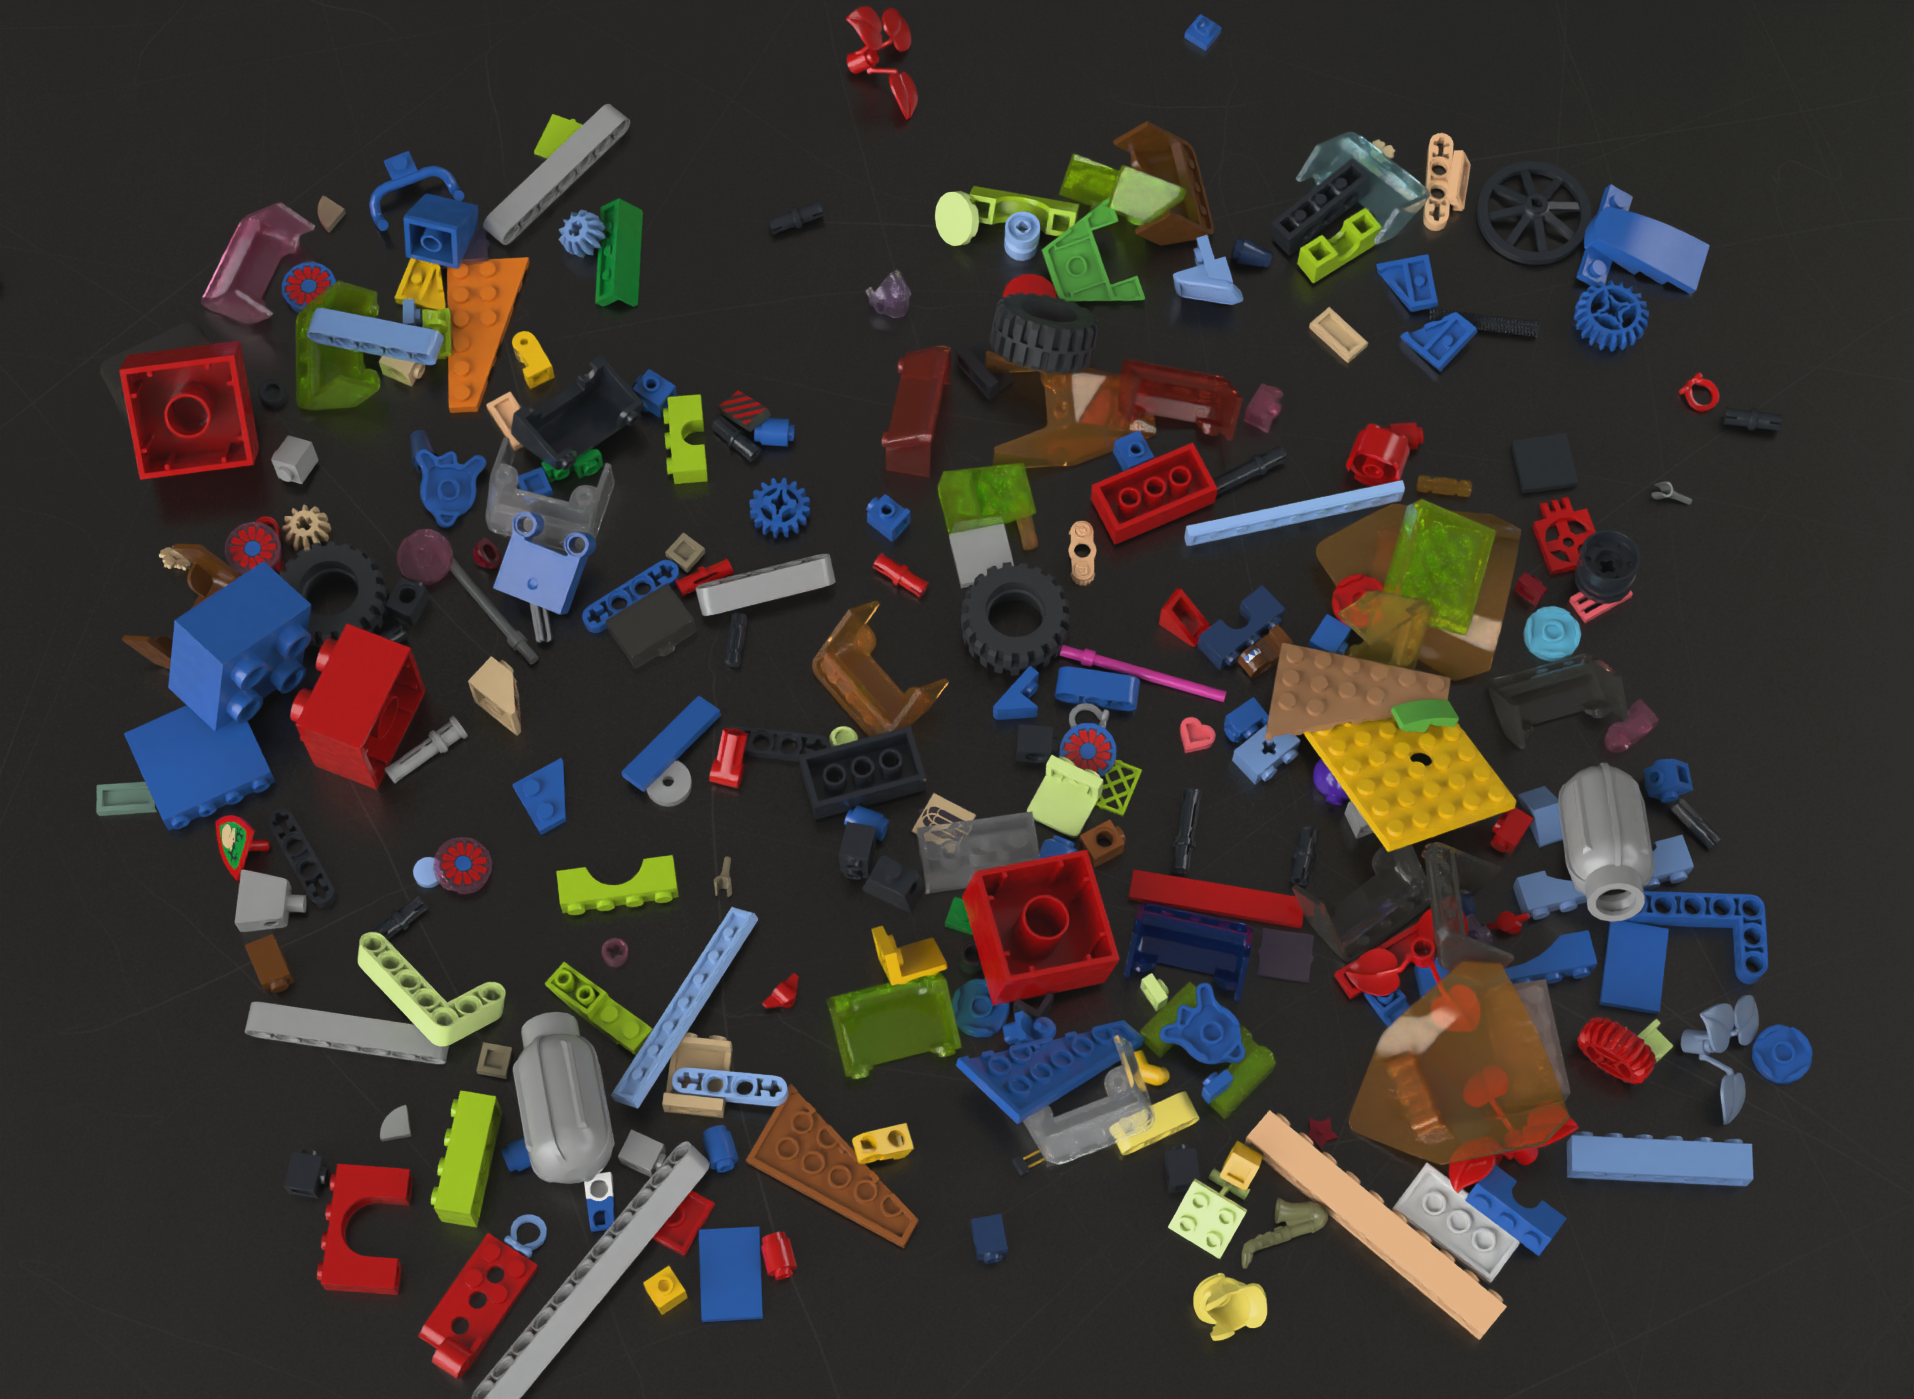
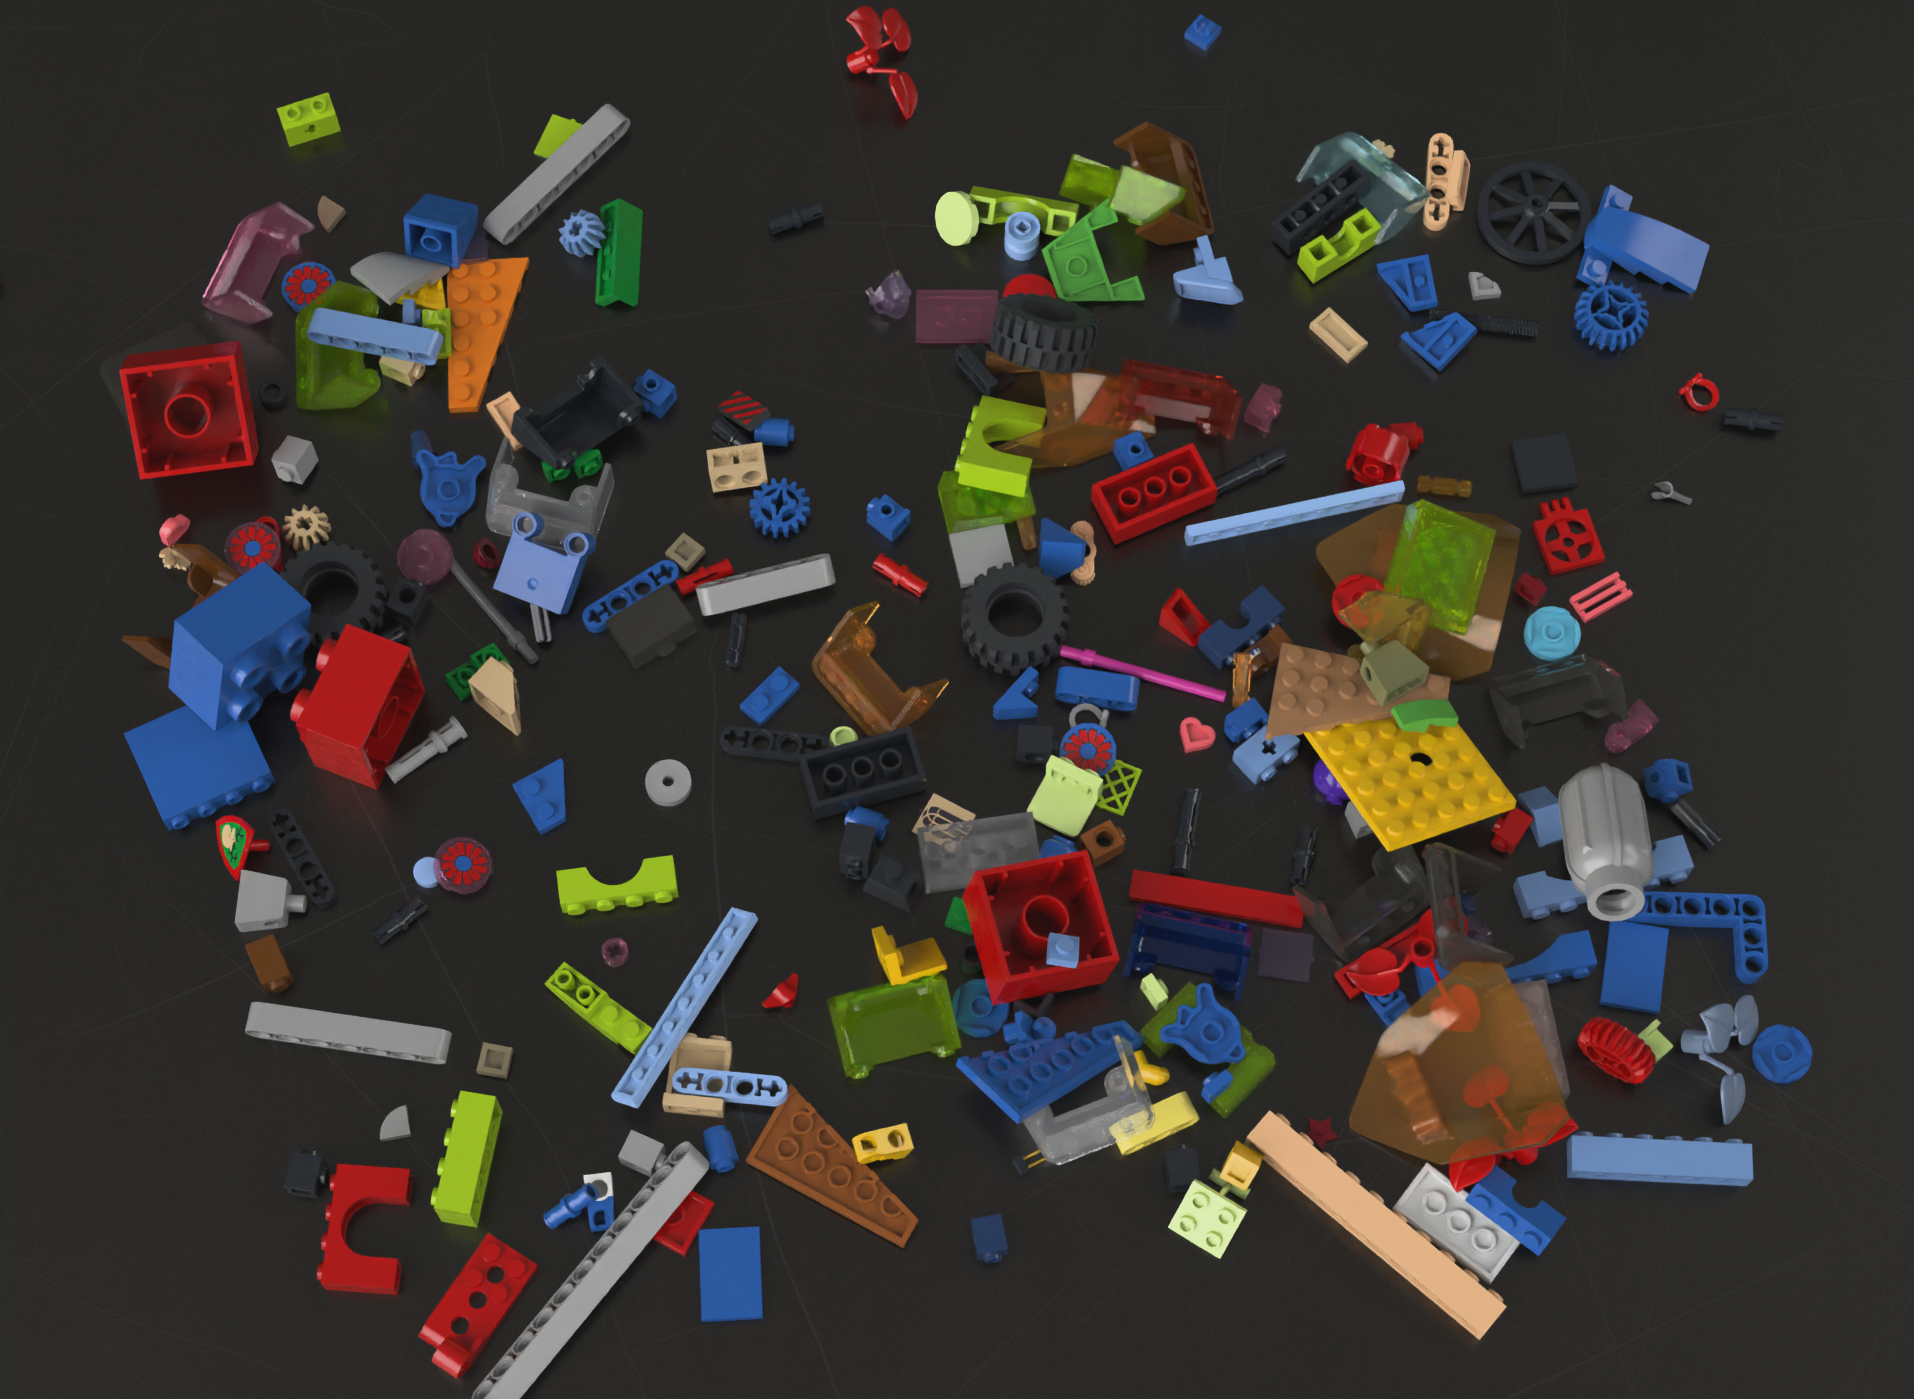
(124, 799): sand green tile -> none
(174, 529): none -> coral tile
(309, 119): none -> lime brick
(395, 274): none -> light grey slope
(403, 173): blue piece -> none
(437, 1019): yellowish green beam -> none
(460, 676): none -> green slope
(516, 1155): blue brick -> none
(526, 1250): medium blue piece -> none
(530, 353): yellow leg -> none
(535, 482): blue plate -> none
(562, 1101): light grey piece -> none
(570, 1205): none -> blue pin
(665, 1290): yellow brick -> none
(671, 743): blue tile -> none
(687, 460): lime arch -> none
(724, 881): dark tan hand -> none
(728, 765): red piece -> none
(737, 467): none -> tan brick
(769, 696): none -> blue plate
(778, 1255): red brick -> none
(916, 410): clear red windscreen -> none
(955, 315): none -> clear pink tile
(990, 468): none -> lime arch
(1059, 549): none -> blue slope
(1062, 950): none -> medium blue plate
(1229, 1305): light yellow helmet -> none
(1241, 678): none -> clear orange axle
(1250, 253): dark blue cone -> none
(1299, 1219): olive piece -> none
(1331, 636): blue brick -> none
(1391, 670): none -> olive torso
(1483, 287): none -> light grey tile
(1509, 922): red piece -> none
(1607, 566): black wheel -> none

